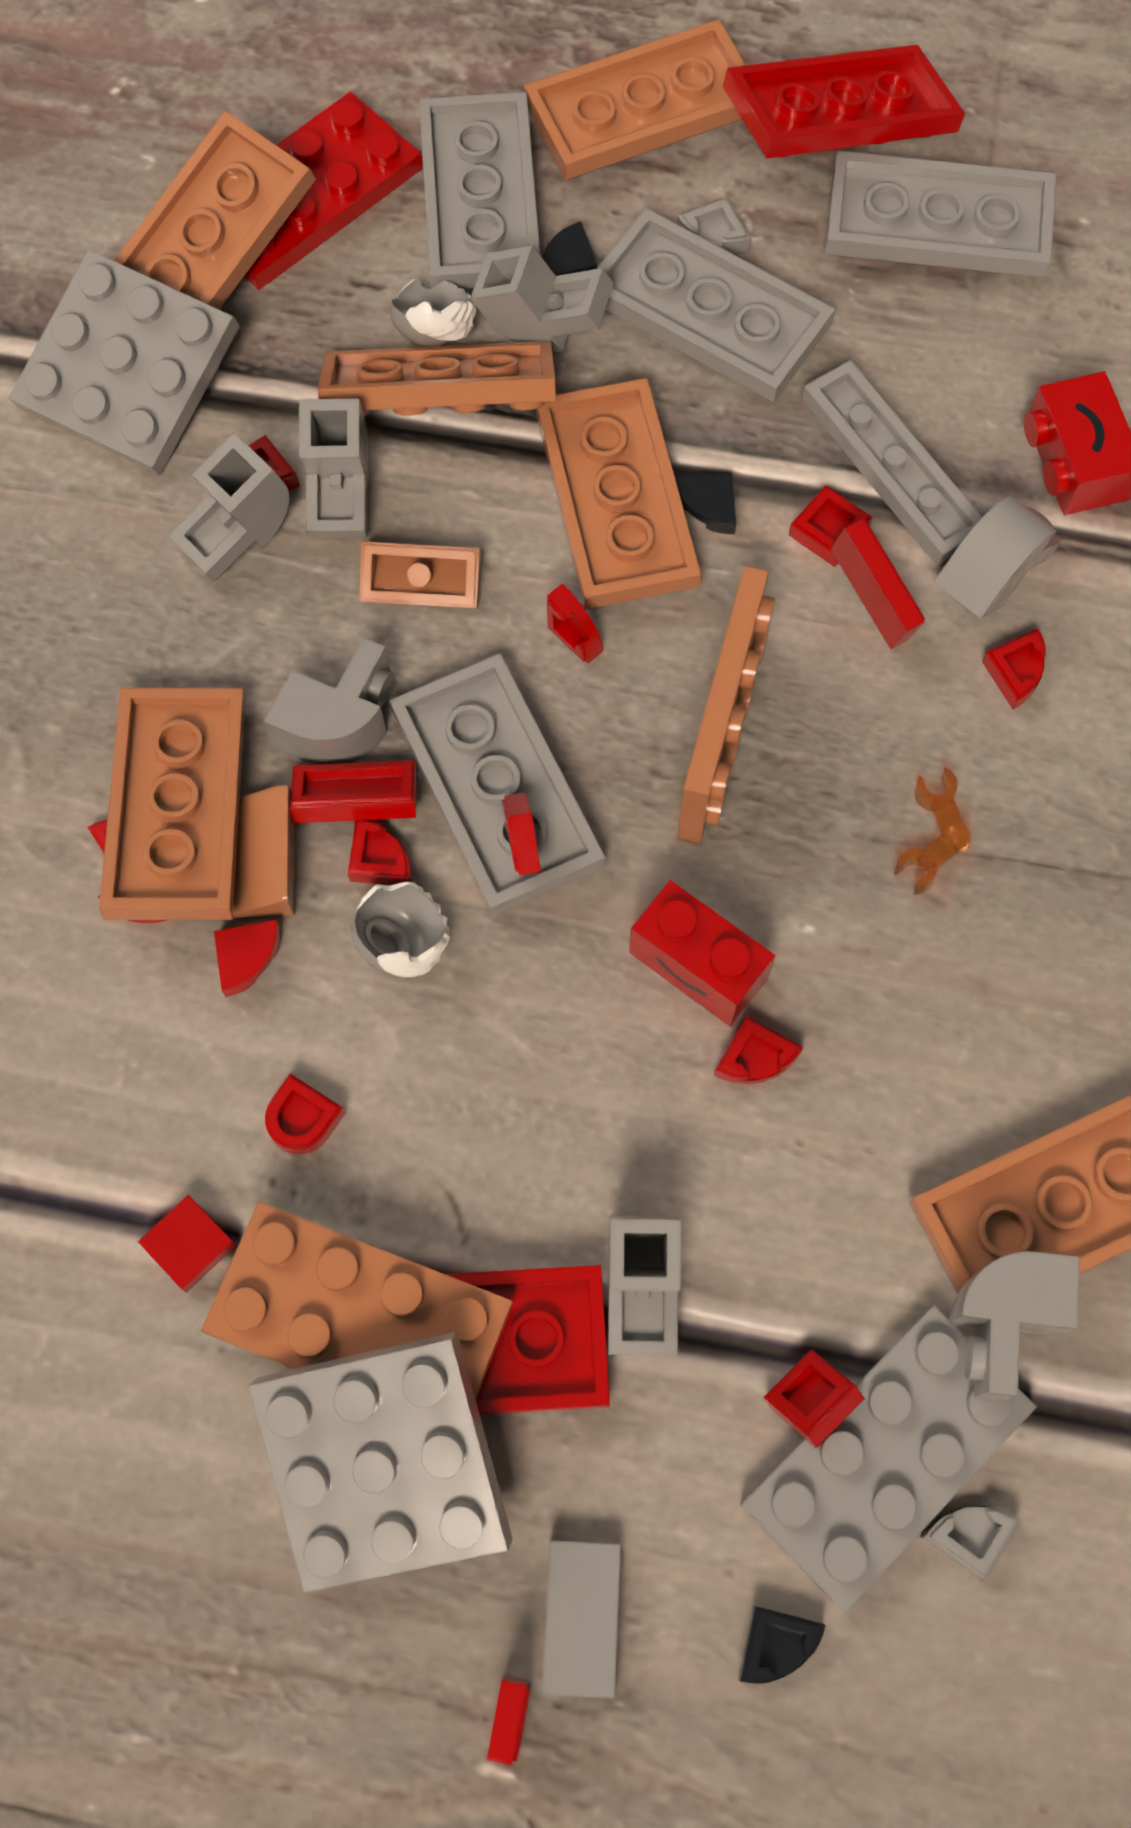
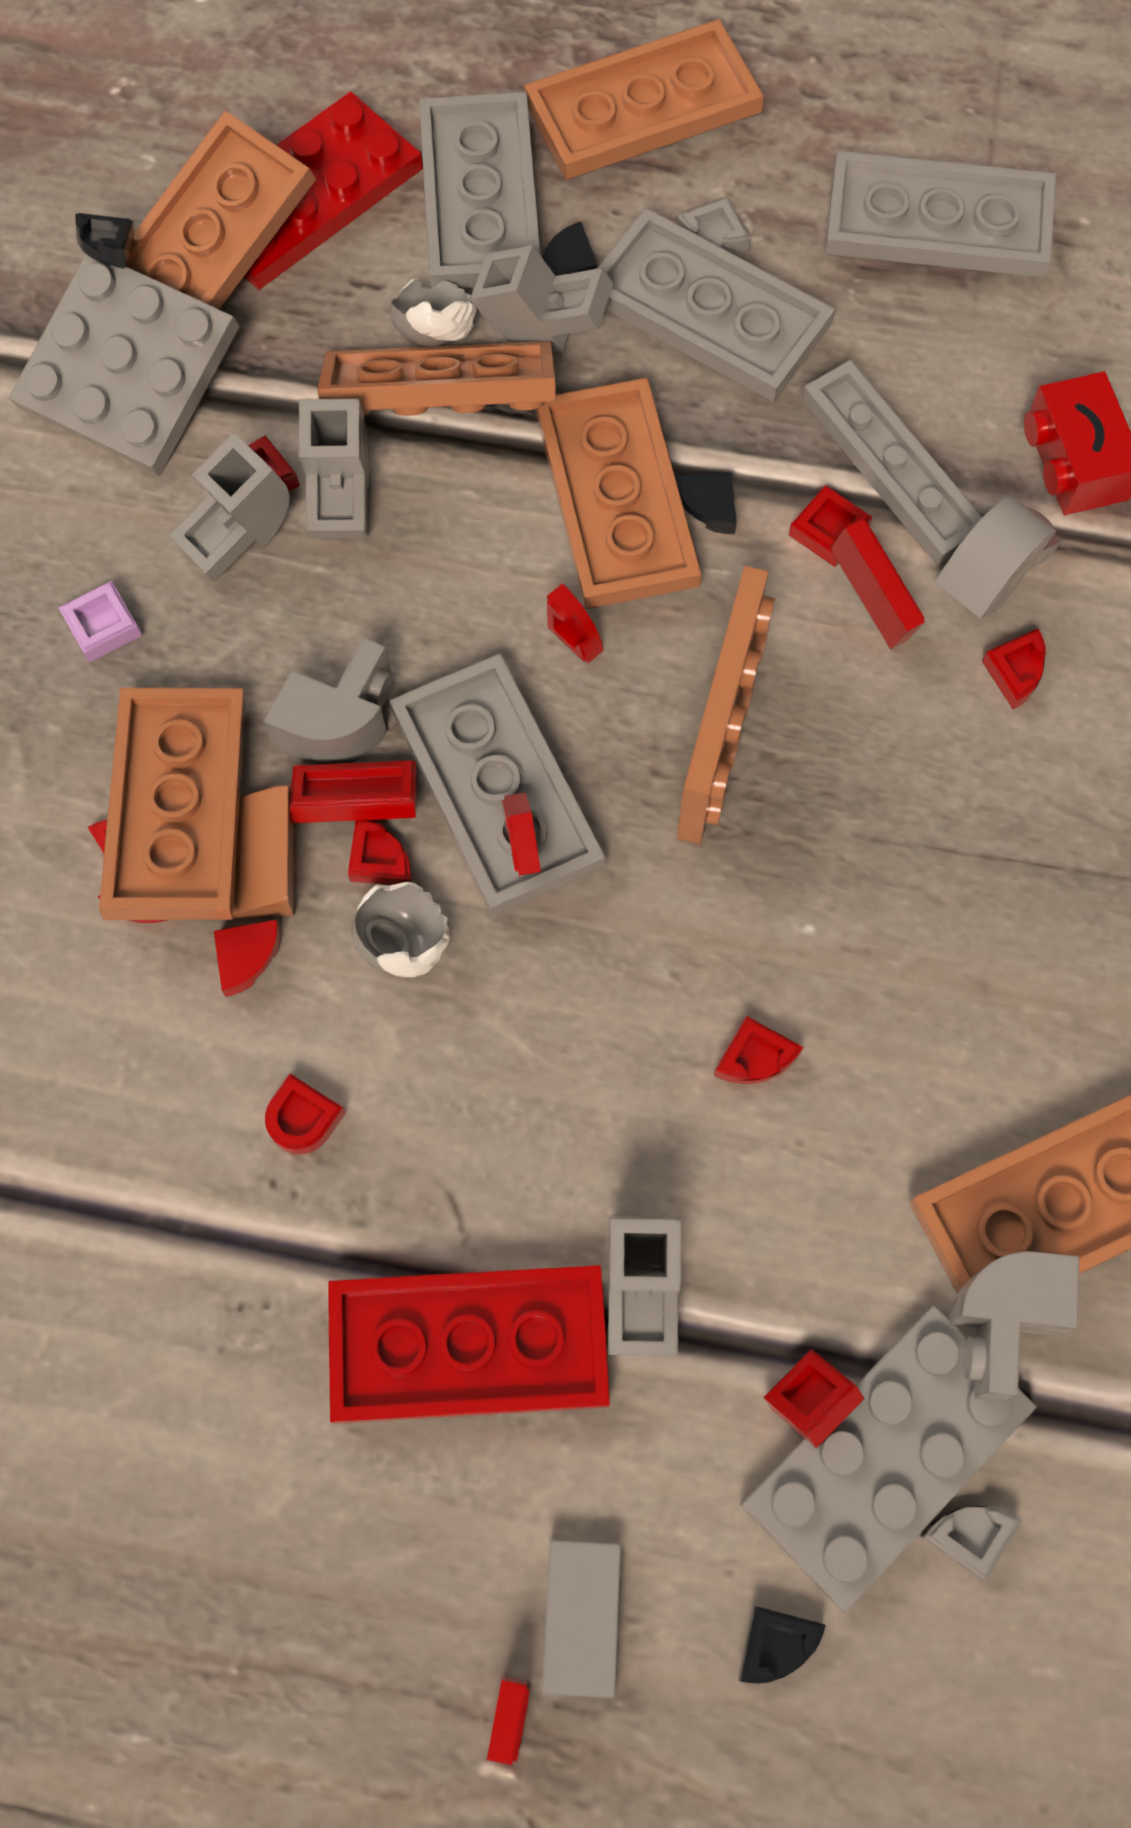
(100, 621): none -> lavender tile
(105, 238): none -> black tile
(187, 1243): red tile -> none
(324, 1296): nougat plate -> none
(381, 1463): light grey plate -> none
(420, 574): nougat slope -> none
(700, 953): red brick -> none
(842, 101): red plate -> none
(953, 837): clear orange arm -> none

